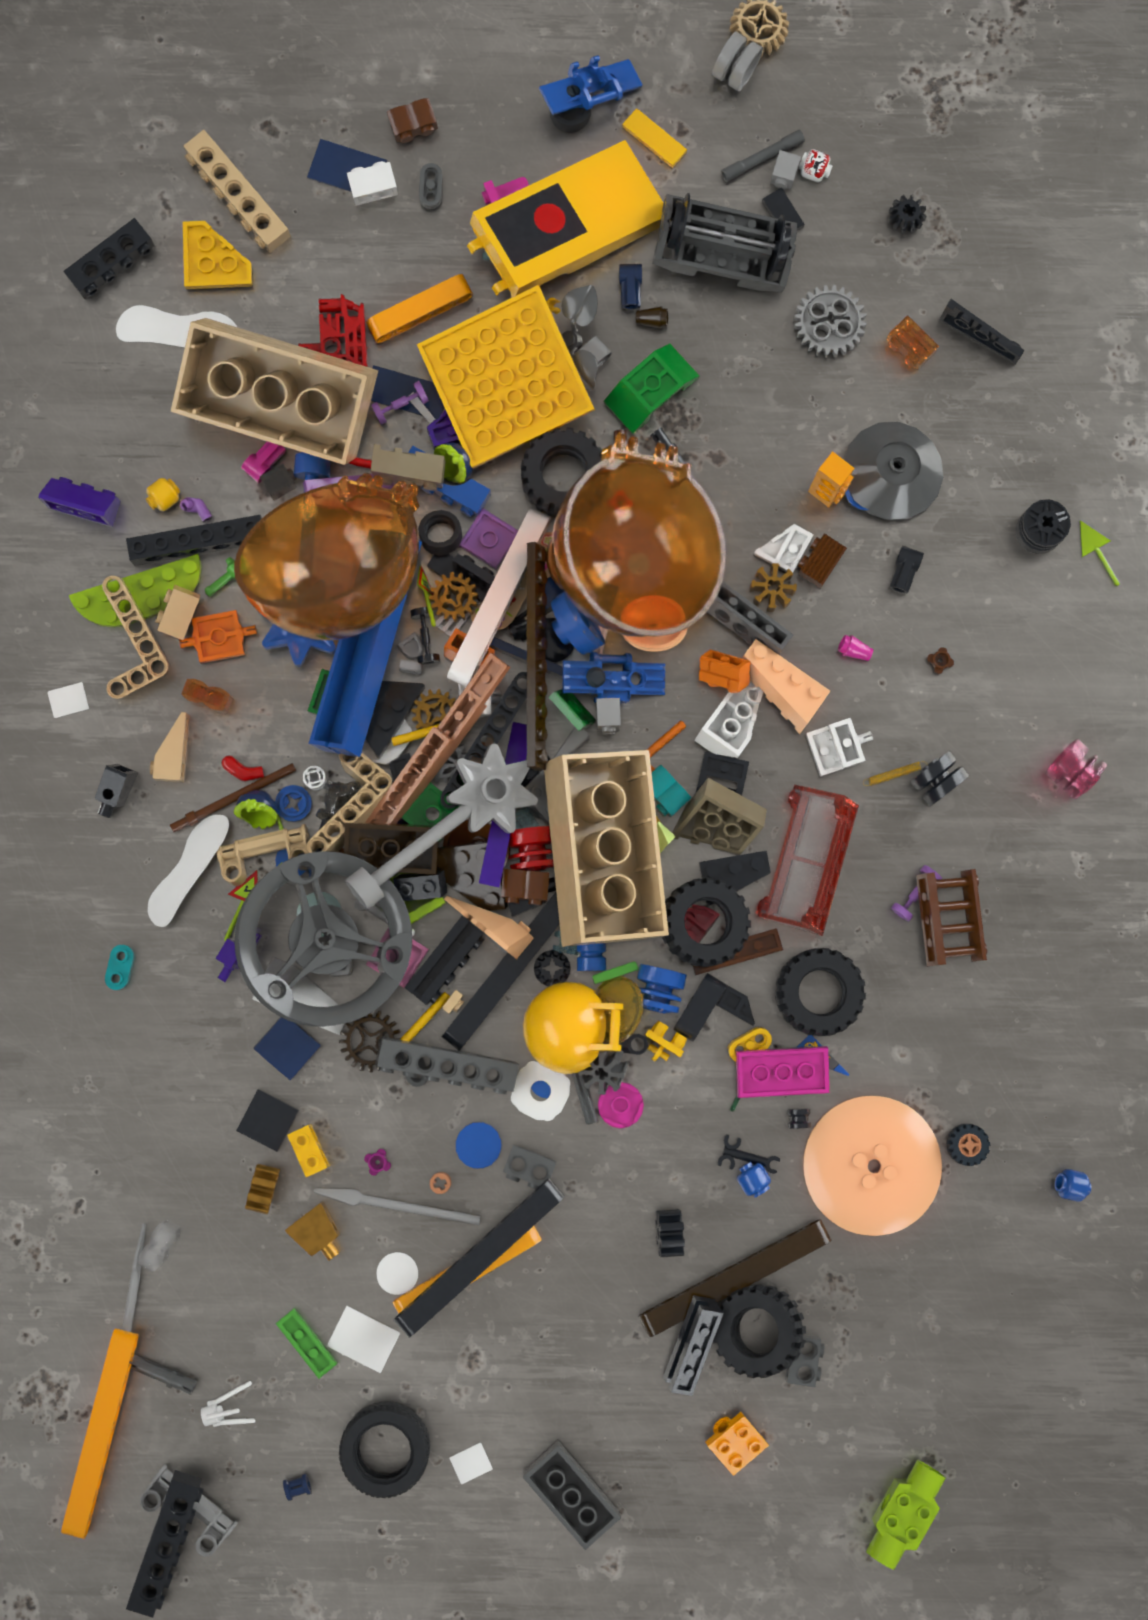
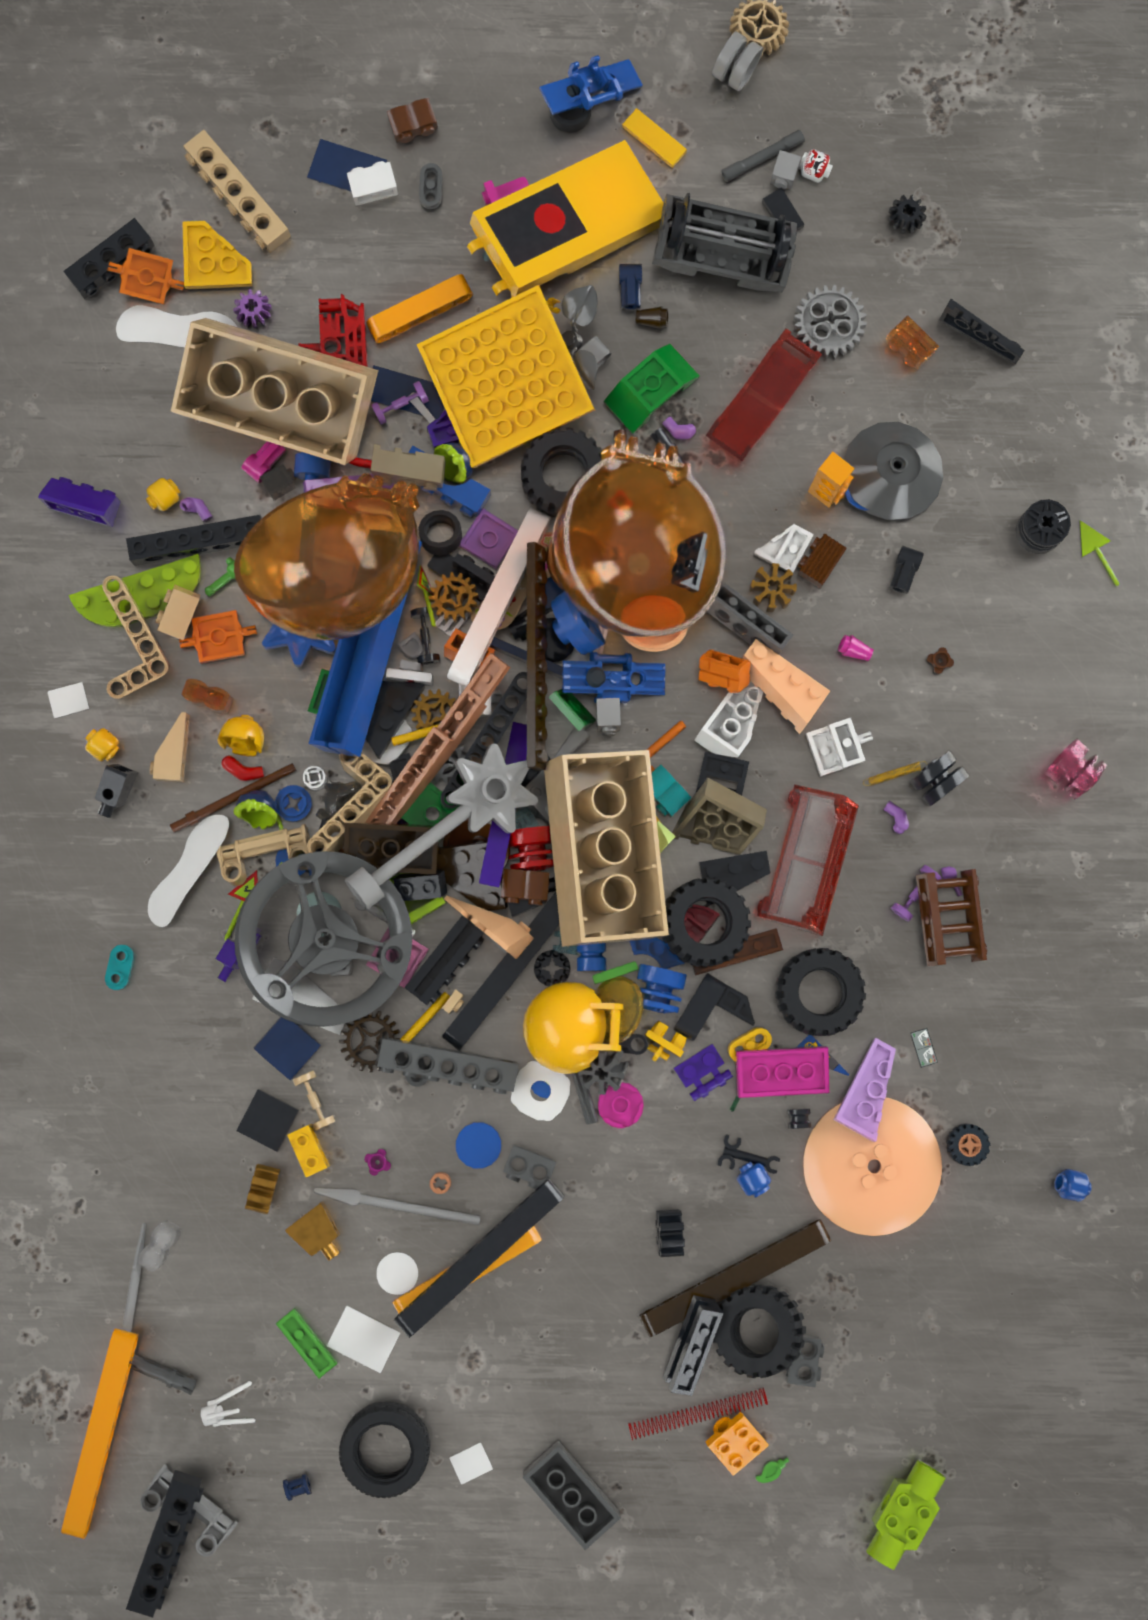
(102, 744): none -> yellow head
(145, 276): none -> orange plate
(242, 735): none -> yellow cylinder
(260, 310): none -> medium lavender gear
(313, 1099): none -> tan wheel
(409, 676): none -> white tile
(656, 949): none -> blue tile
(679, 431): none -> medium lavender arm
(690, 562): none -> black bracket
(691, 1419): none -> red piece
(700, 1065): none -> dark purple plate
(763, 397): none -> clear red windscreen
(771, 1470): none -> bright green piece
(865, 1097): none -> lavender wing
(900, 816): none -> medium lavender arm
(924, 1047): none -> light grey sticker
(950, 872): none -> medium lavender hand

